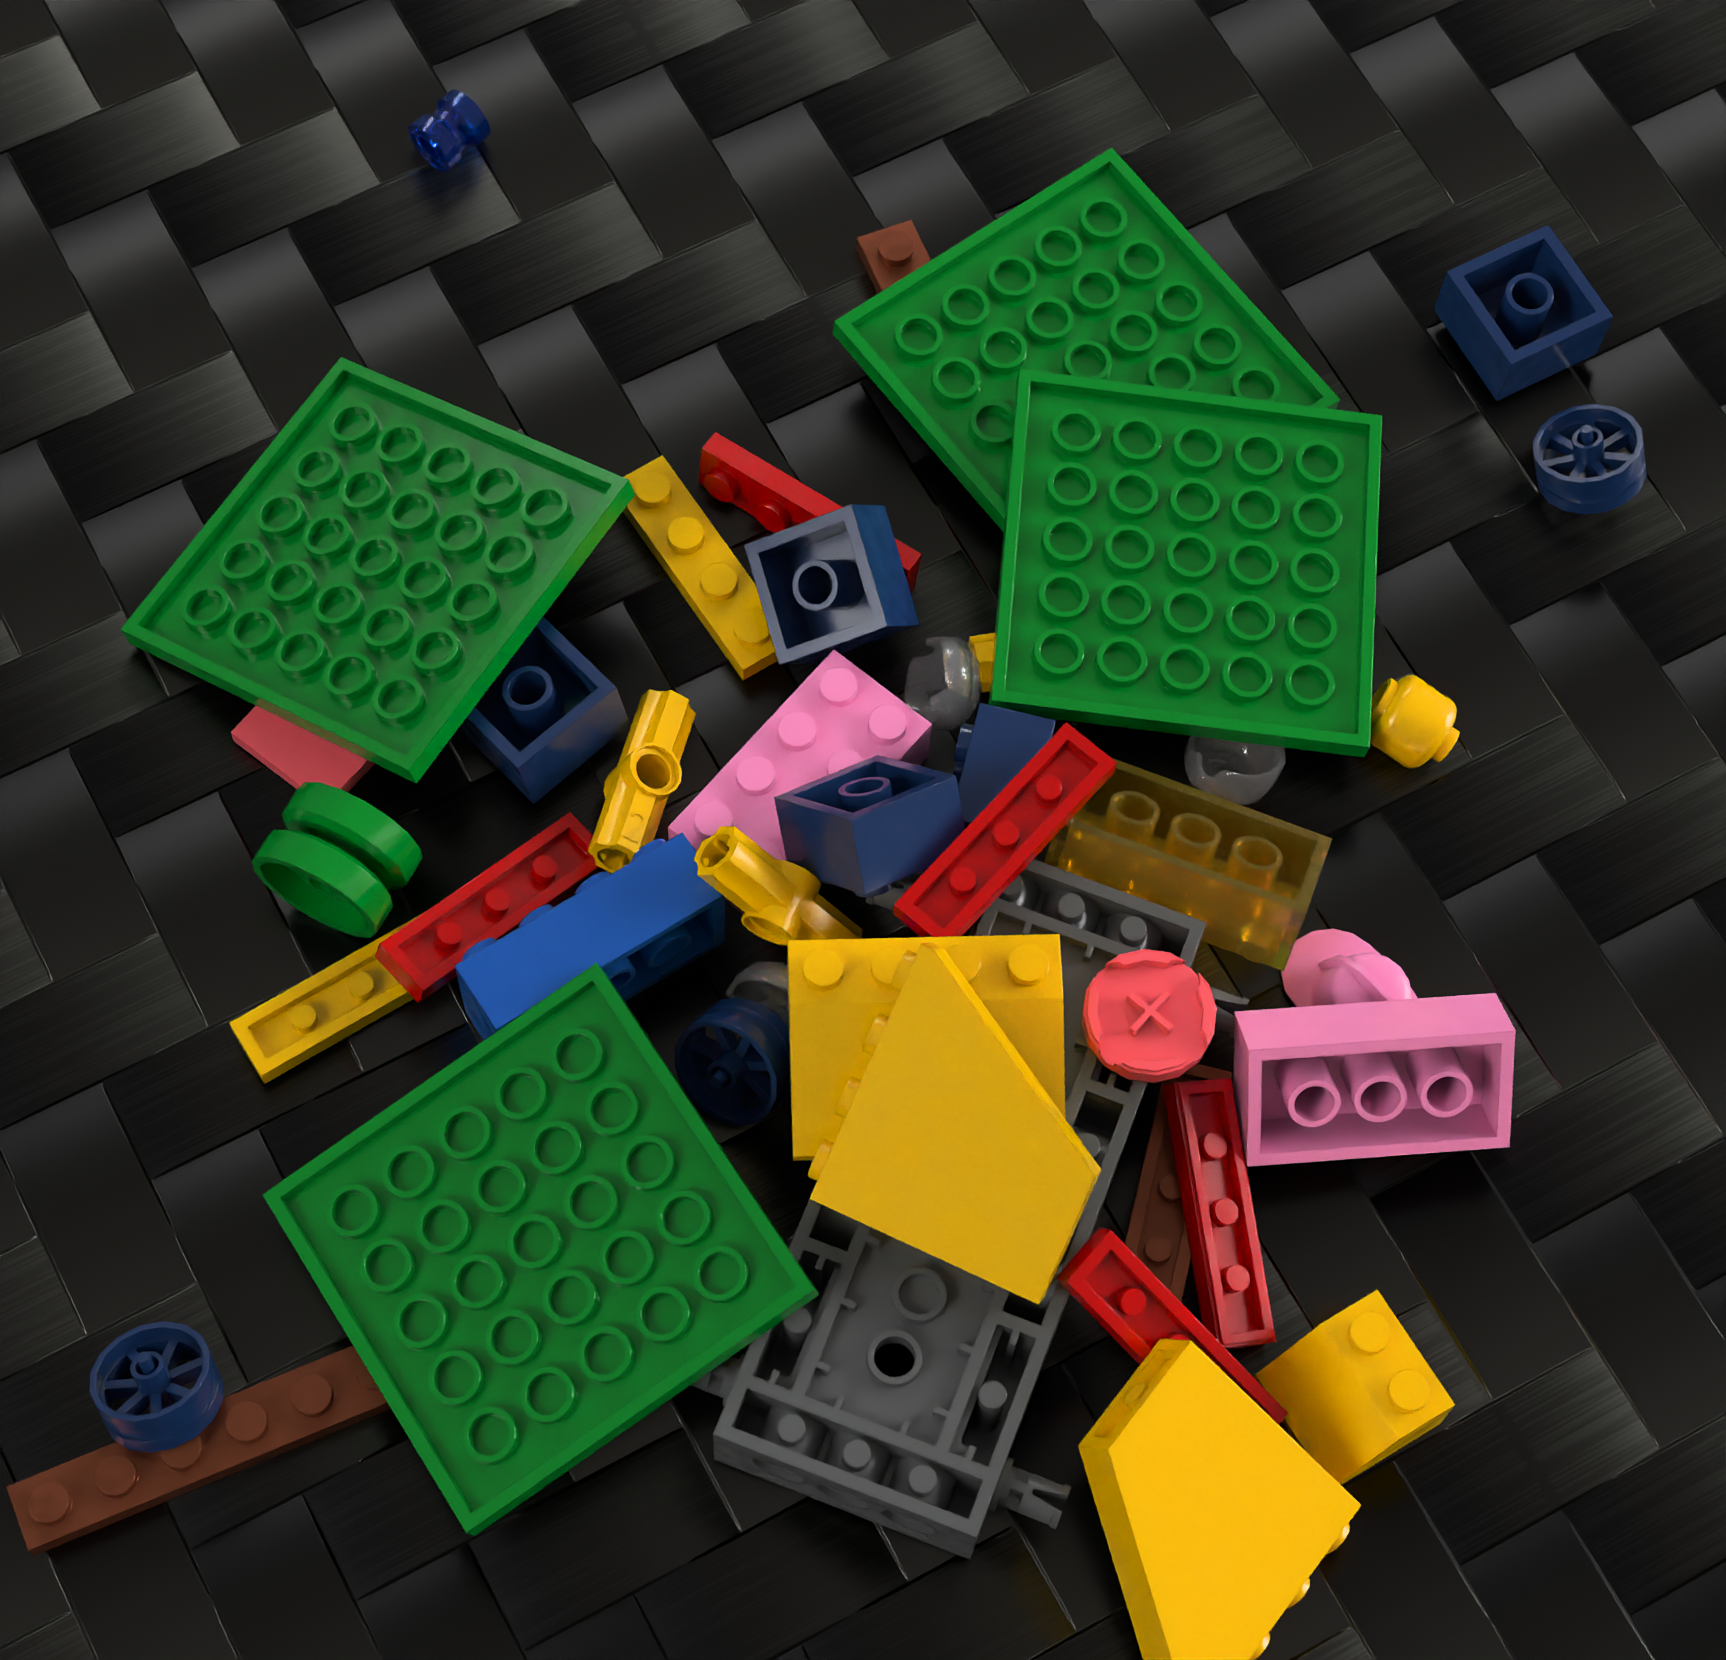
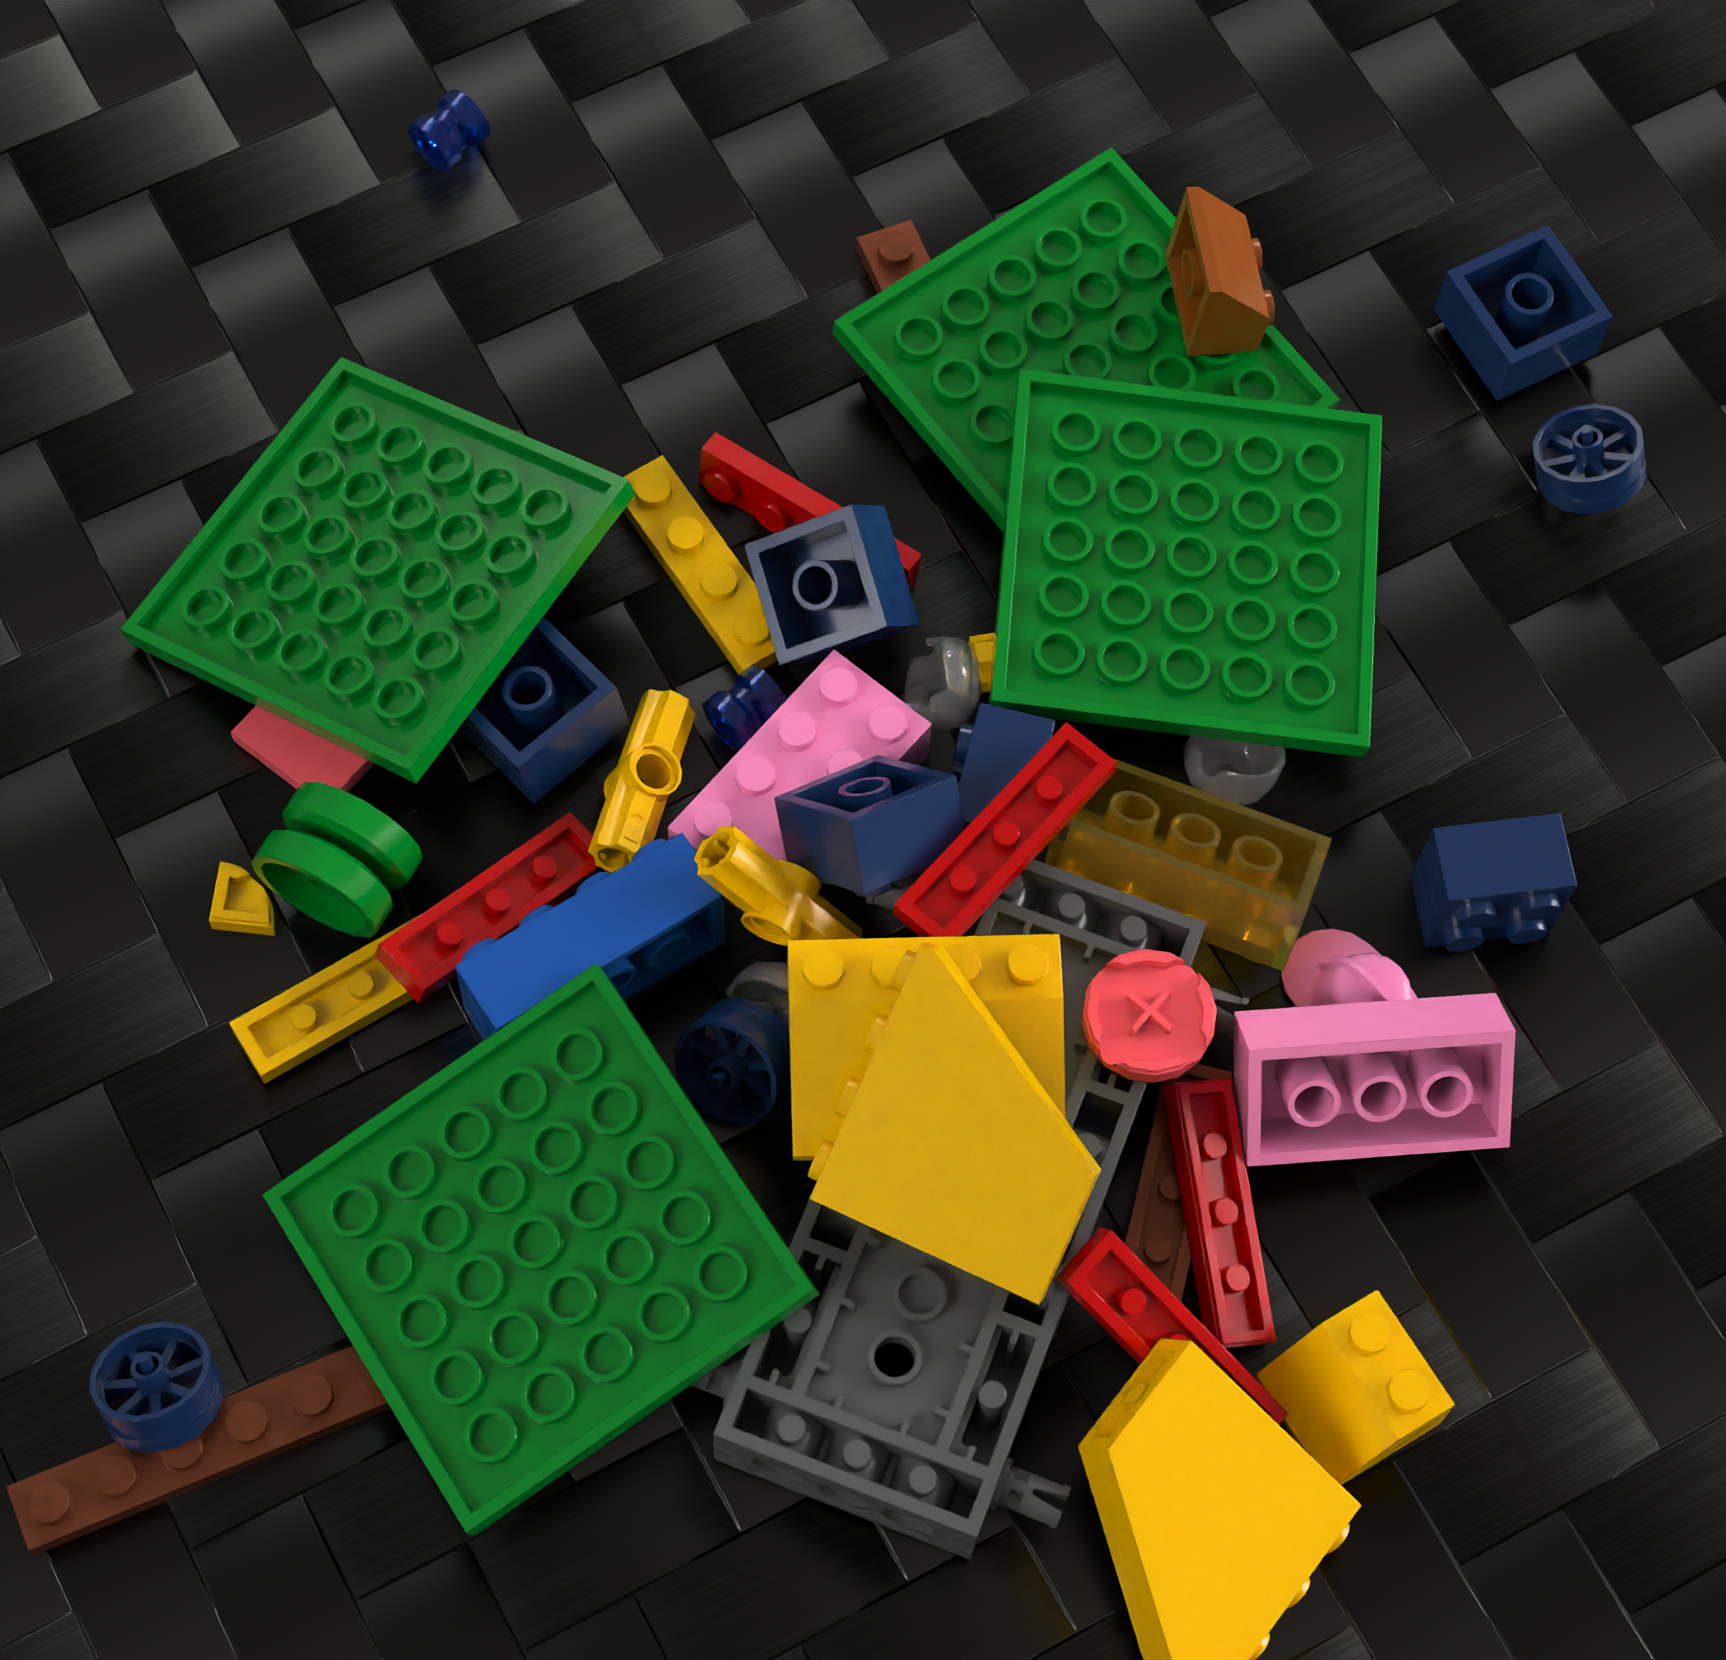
(241, 903): none -> yellow tile
(743, 708): none -> clear blue wheel
(1217, 277): none -> dark orange slope
(1412, 721): yellow head -> none
(1493, 881): none -> dark blue brick

